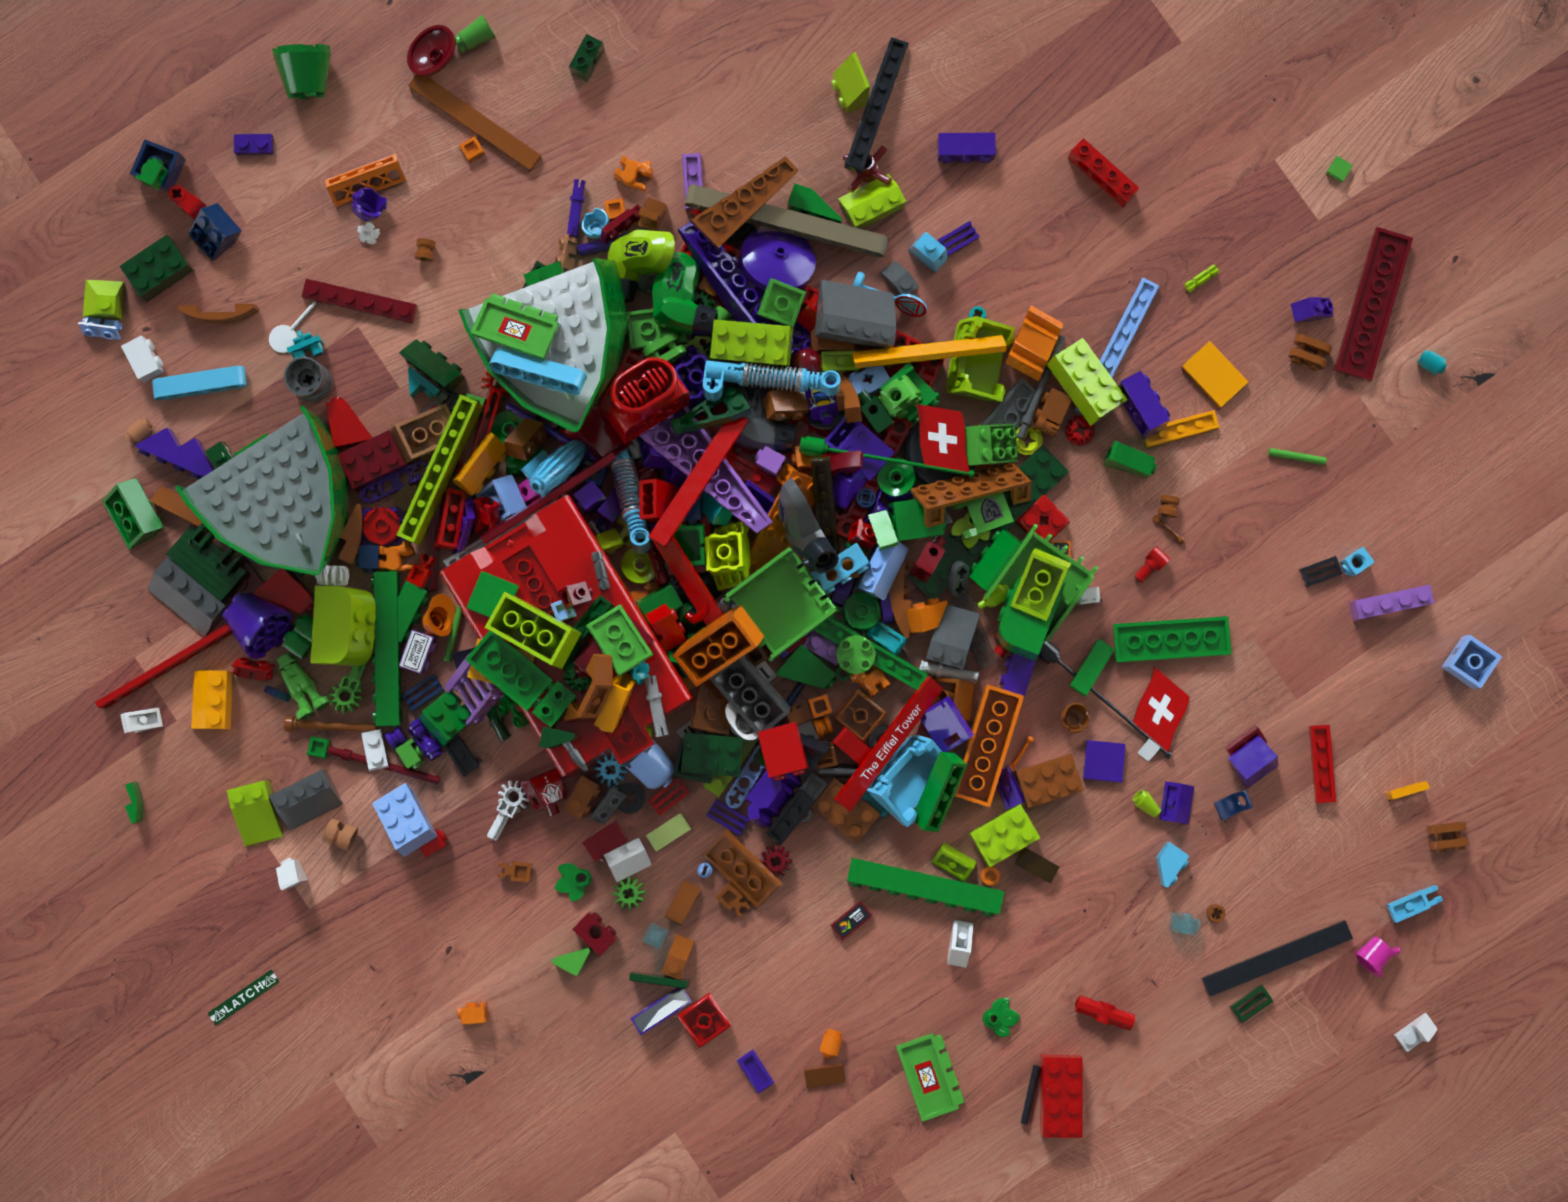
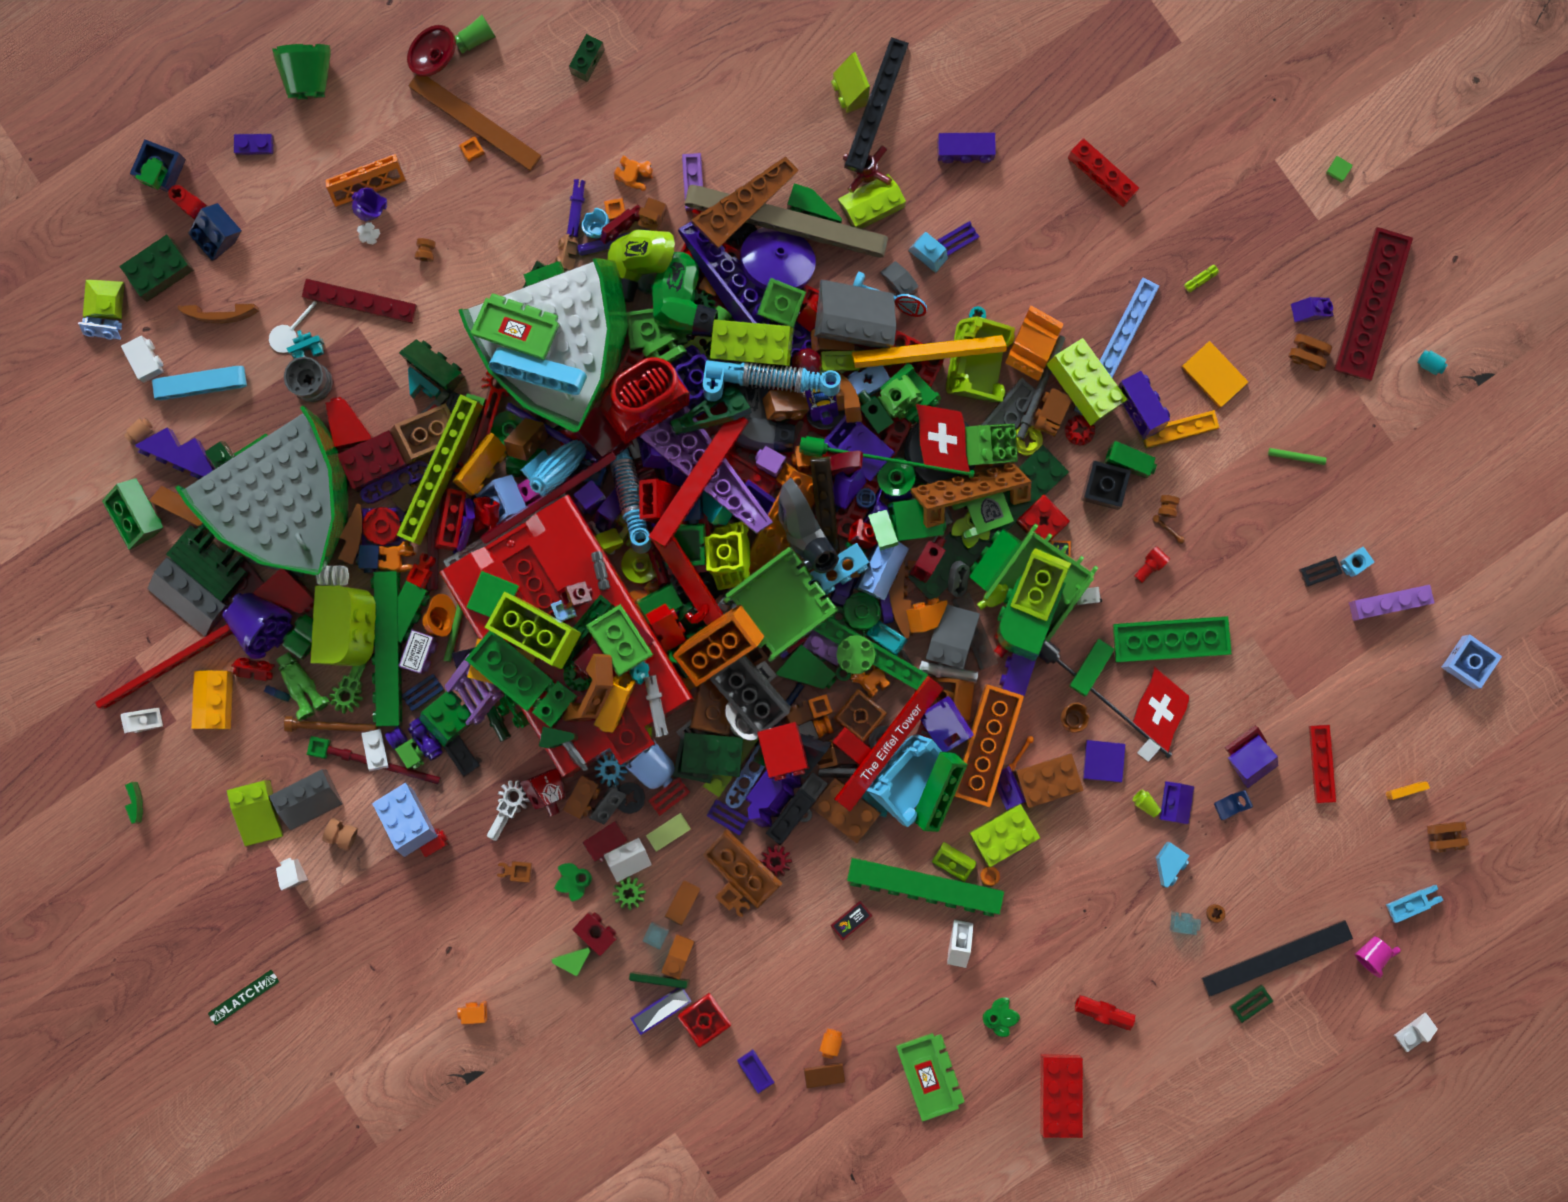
(708, 872): light blue hinge -> none
(1030, 1094): black bar -> none
(1037, 865): dark brown slope -> none
(1105, 485): none -> black brick

